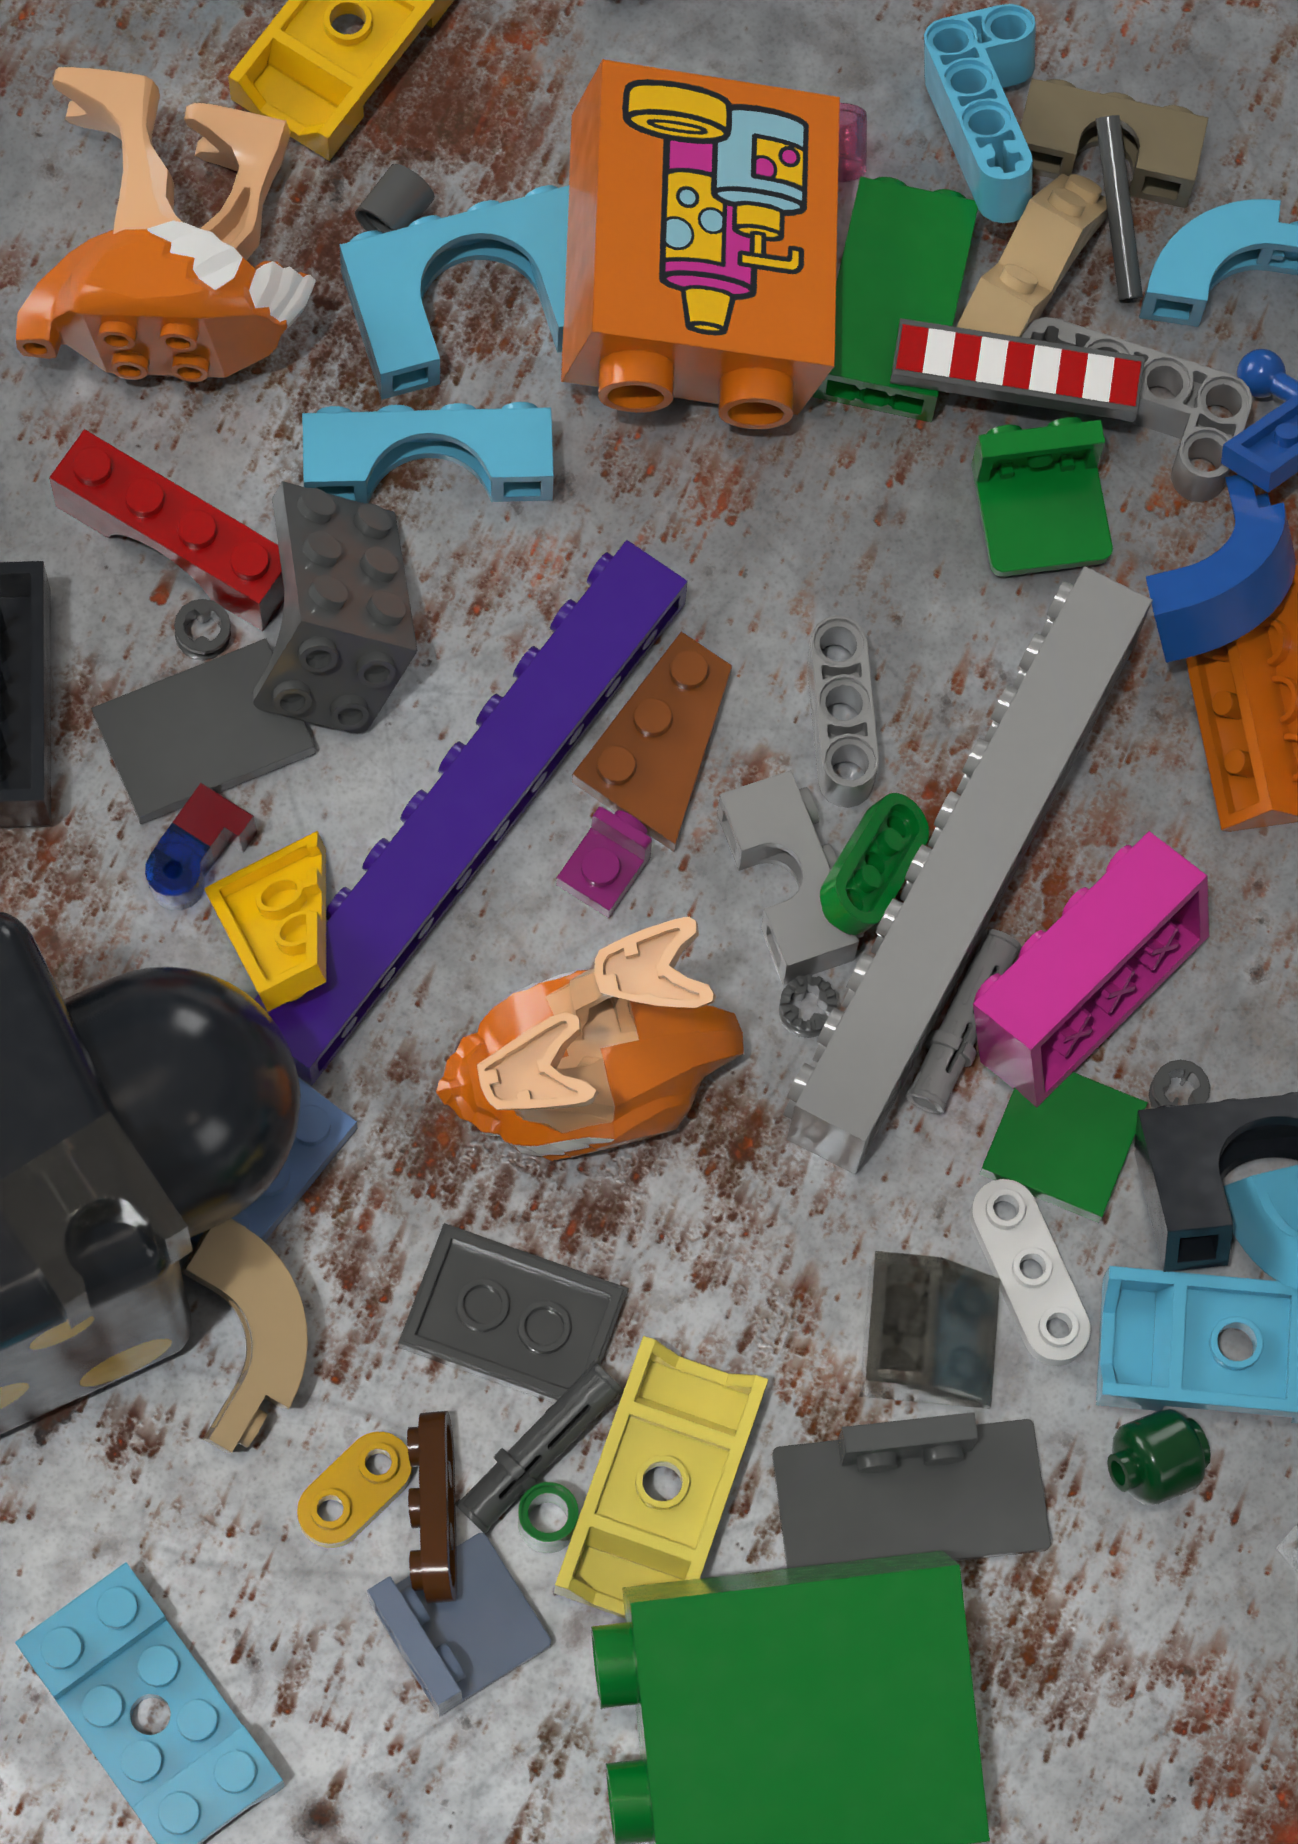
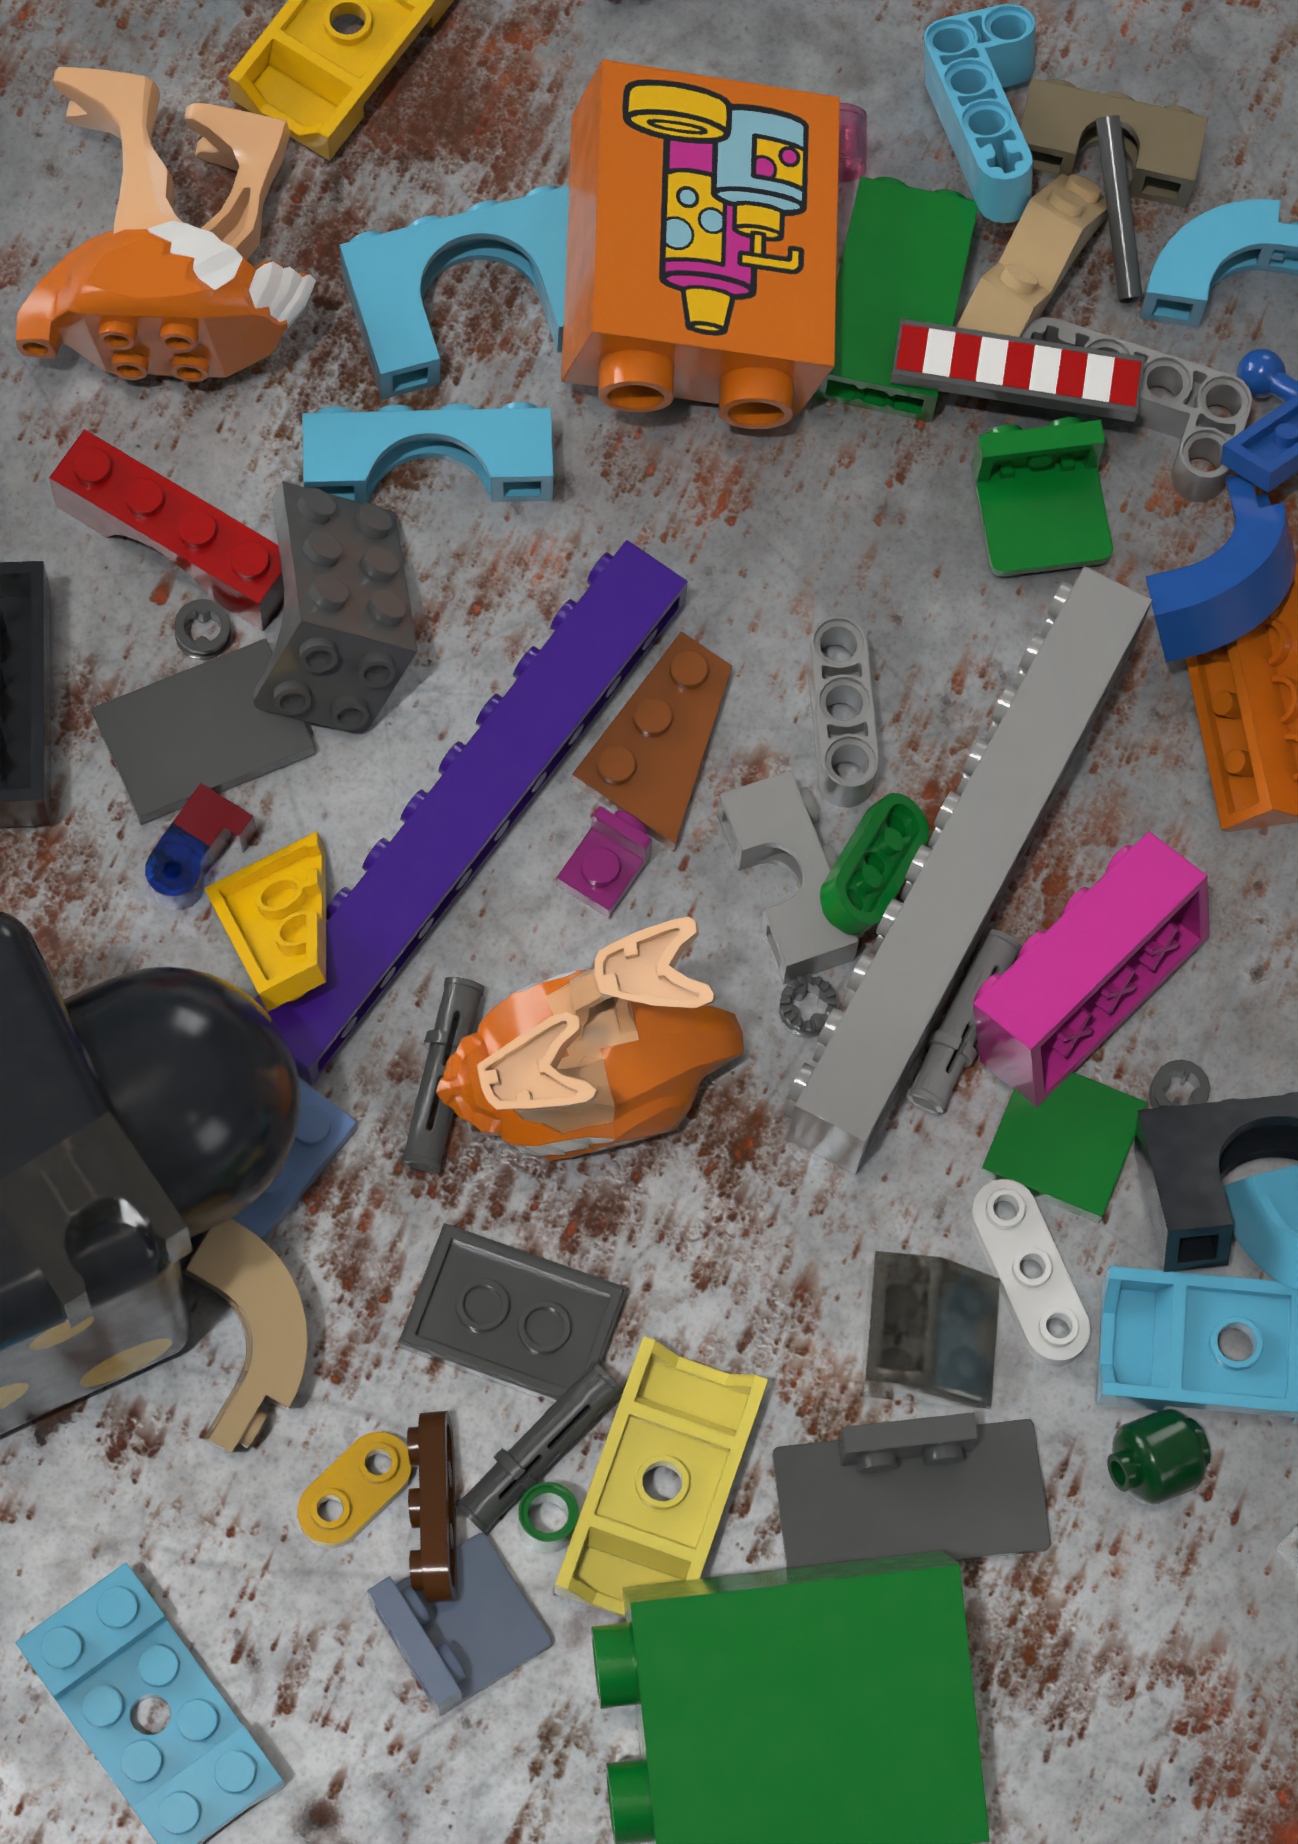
(395, 200): dark grey beam -> none
(426, 1147): none -> dark grey pin

